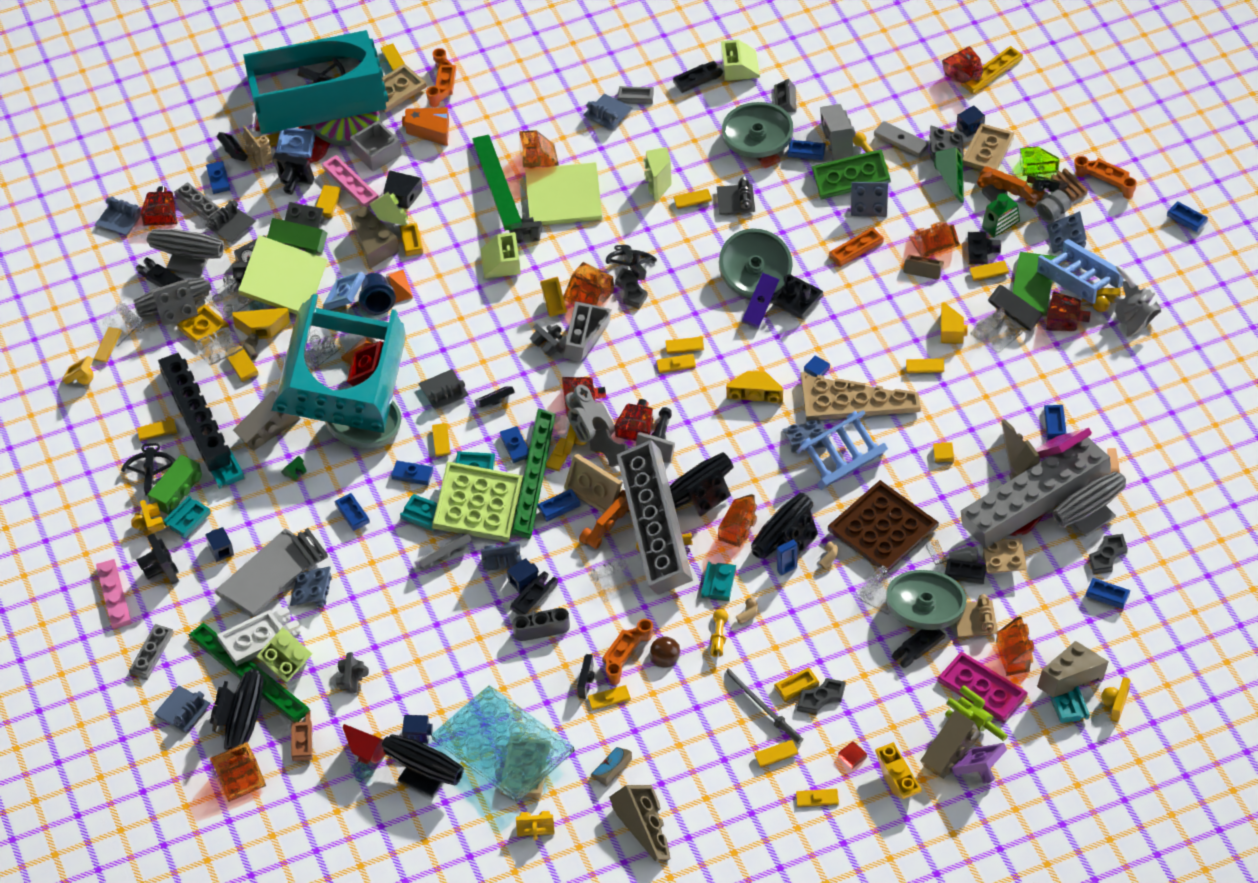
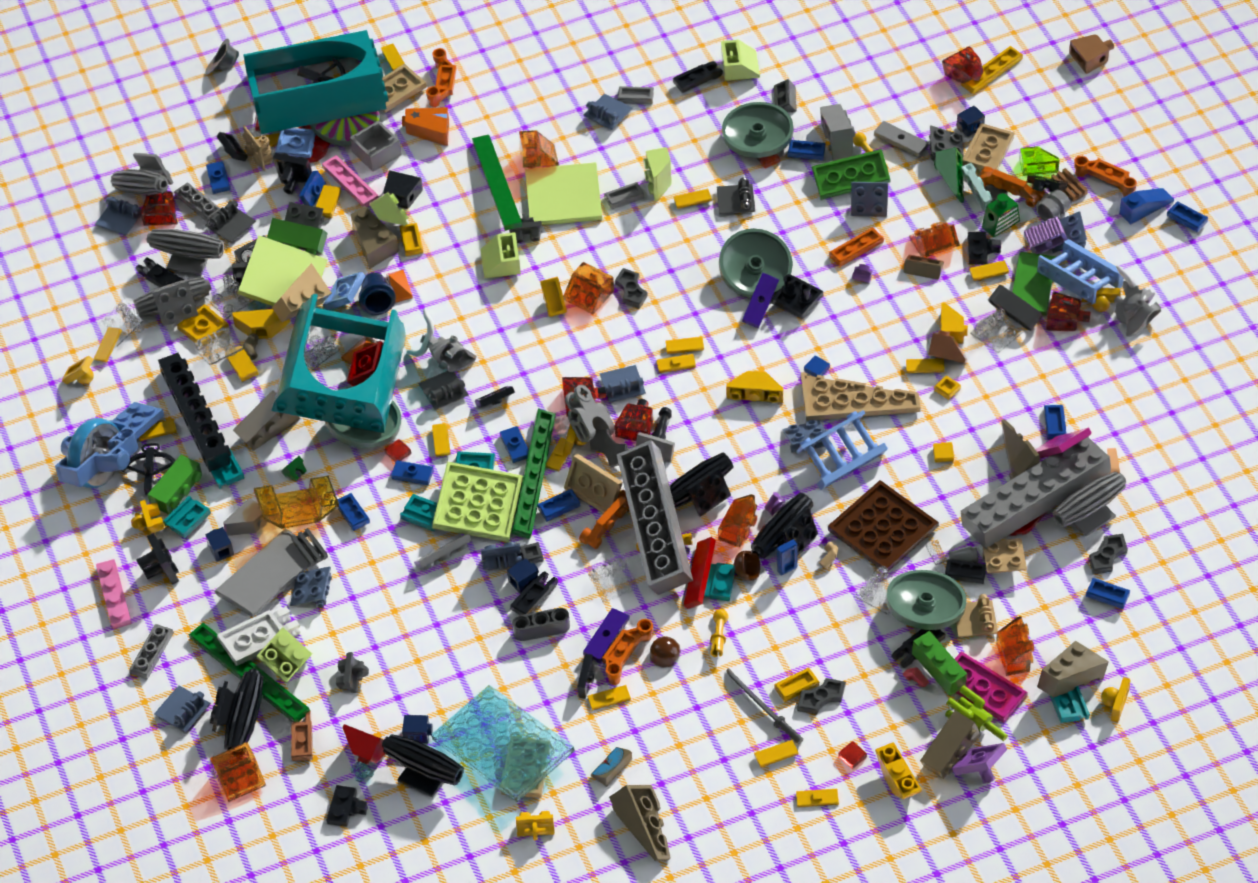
(104, 446): none -> medium blue piece
(148, 180): none -> light grey plate
(224, 58): none -> dark grey piece
(245, 519): none -> light grey slope
(297, 506): none -> clear yellow slope
(300, 291): none -> tan wedge
(312, 189): none -> blue plate
(345, 805): none -> black hinge
(397, 450): none -> clear red tile
(447, 352): none -> light grey helmet
(532, 552): none -> dark grey tile
(552, 344): dark grey hips -> none
(584, 329): light grey wedge -> none
(606, 634): none -> dark purple tile
(622, 383): none -> sand blue hinge
(624, 195): none -> light grey tile
(632, 259): black piece -> none
(700, 572): none -> red tile
(747, 566): none -> reddish brown hair
(750, 611): tan arm -> none
(774, 503): none -> medium lavender plate
(862, 273): none -> medium lavender plate
(916, 675): none -> coral tile
(939, 663): none -> bright green brick
(946, 347): none -> nougat slope
(947, 387): none -> yellow tile
(976, 185): none -> light aqua hinge
(1045, 235): none -> lavender brick
(1090, 52): none -> medium nougat torso
(1143, 203): none -> blue slope

